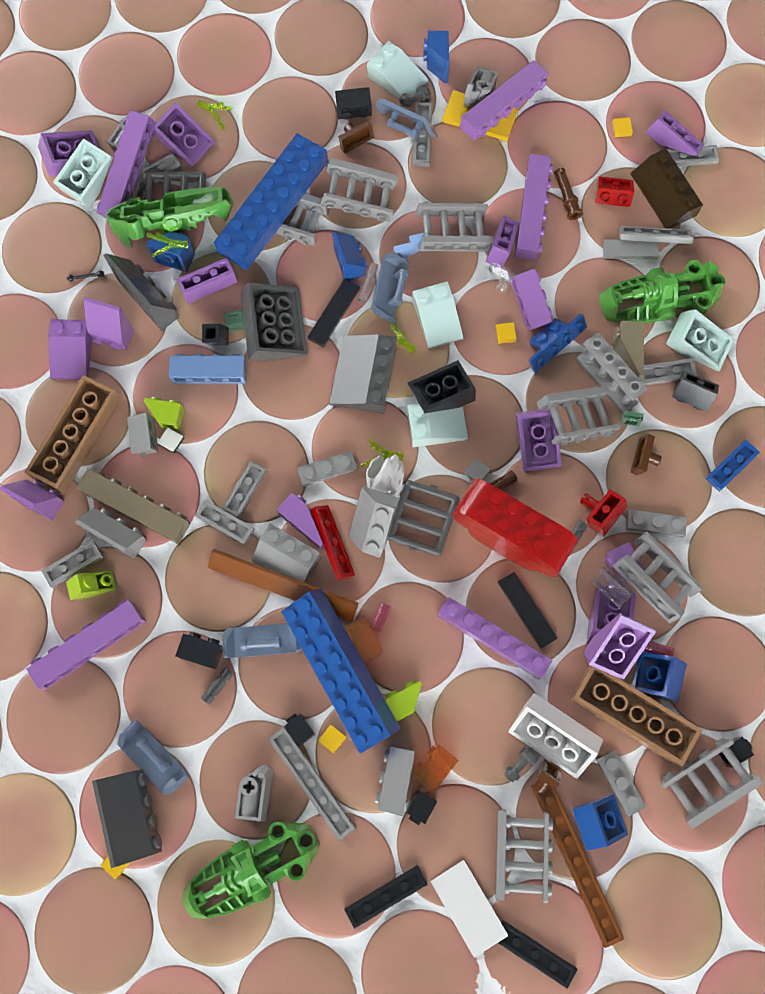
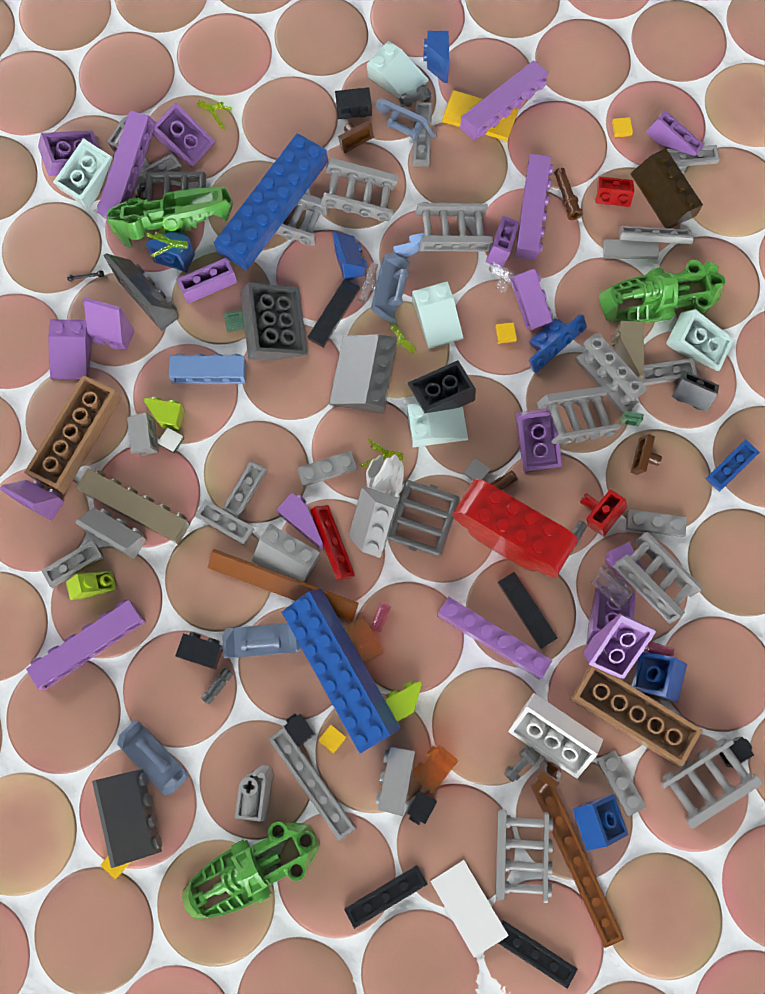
(215, 334): black brick -> none
(481, 85): light grey piece -> none

